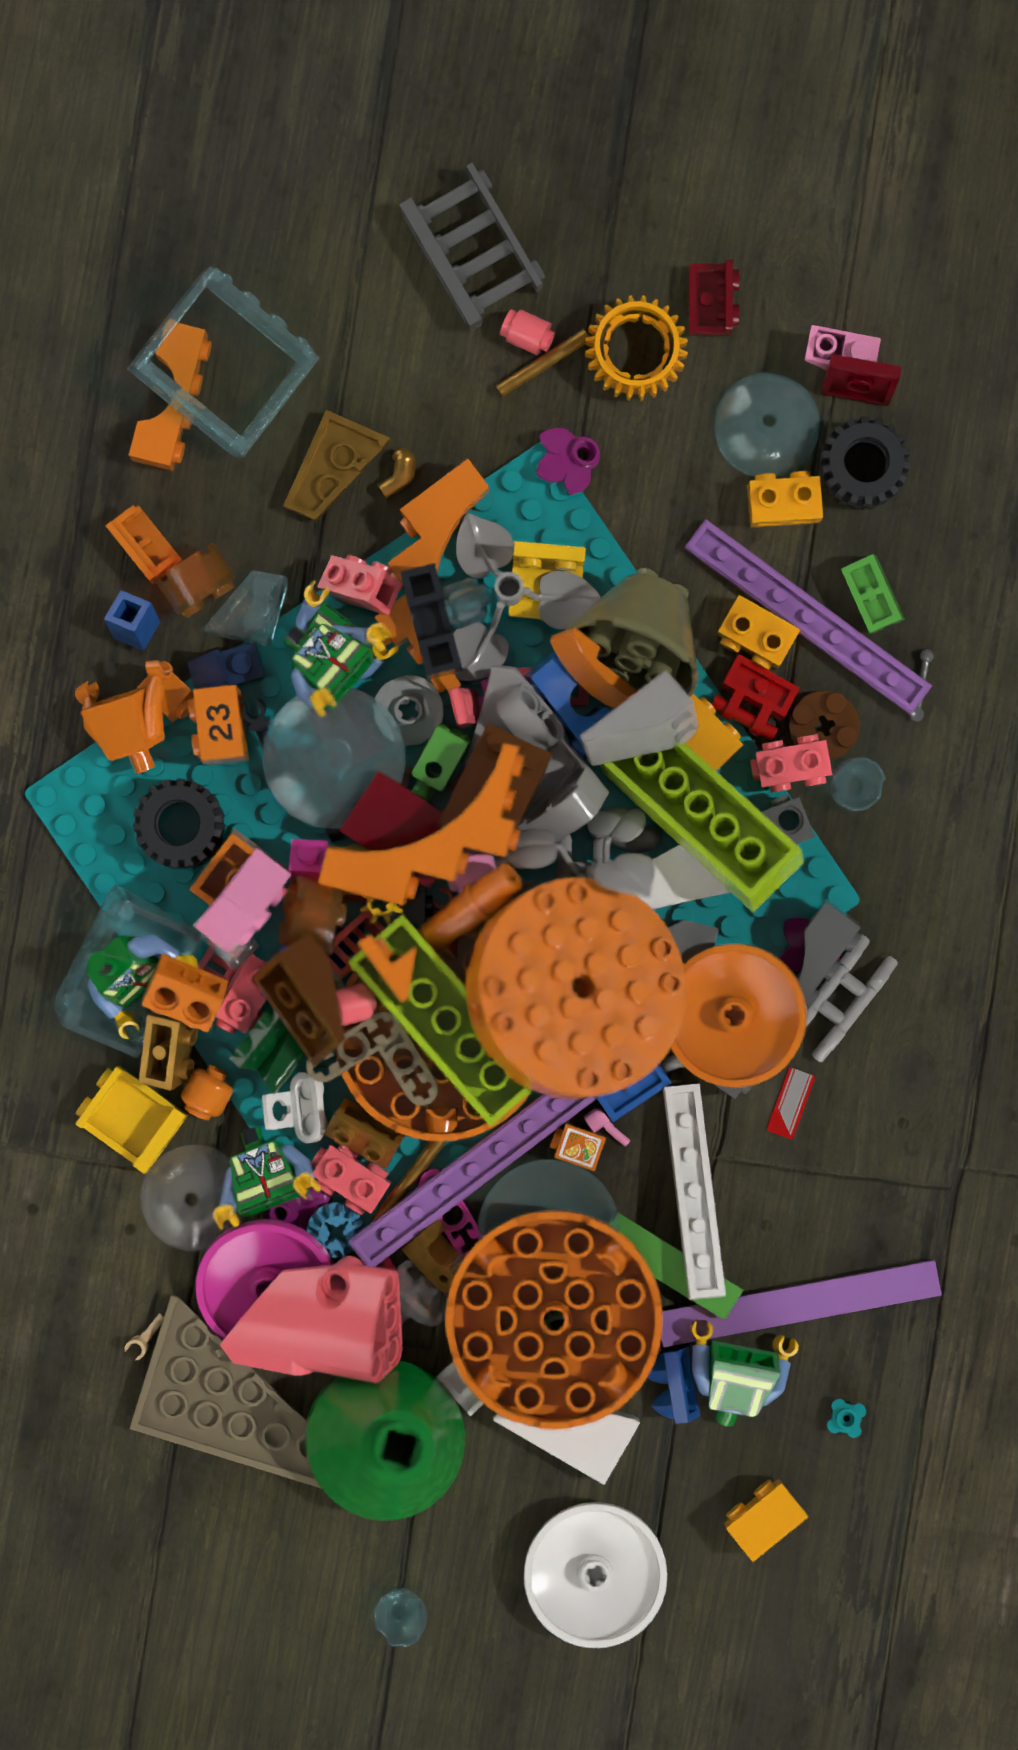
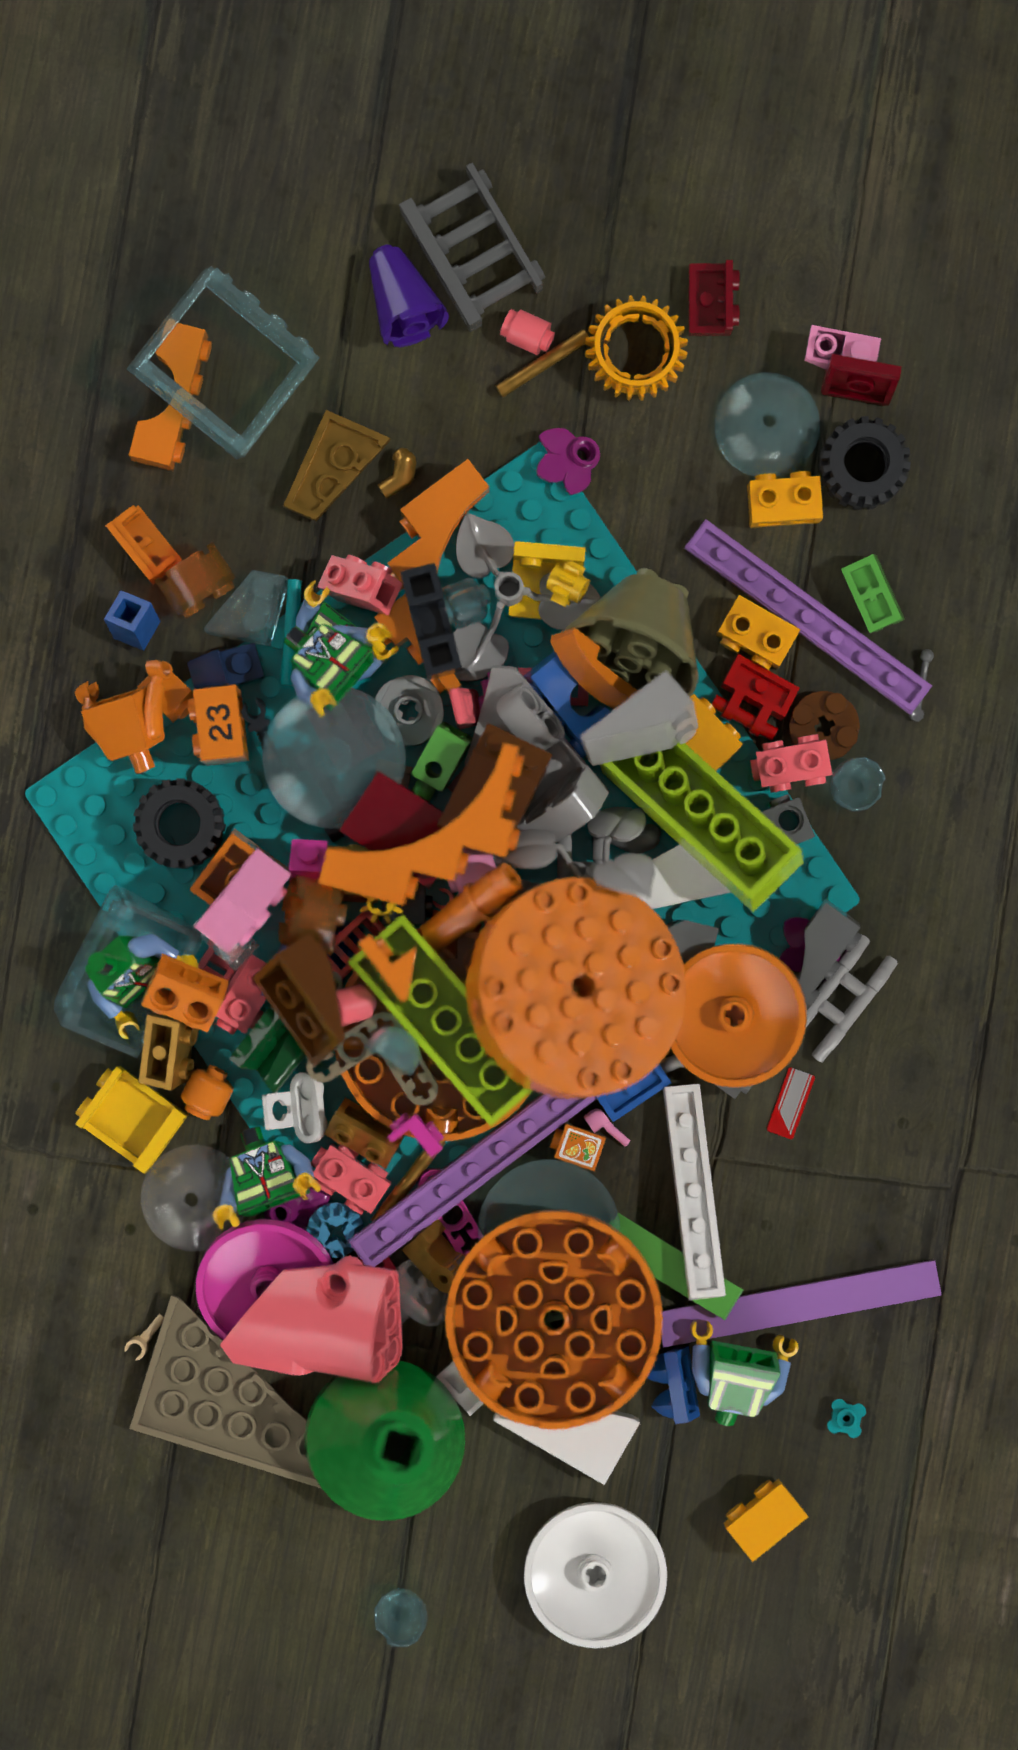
(292, 610): none -> teal bar
(396, 1047): none -> clear light blue hair
(403, 299): none -> dark purple cone
(426, 1134): none -> dark pink bracket
(567, 584): none -> yellow gear

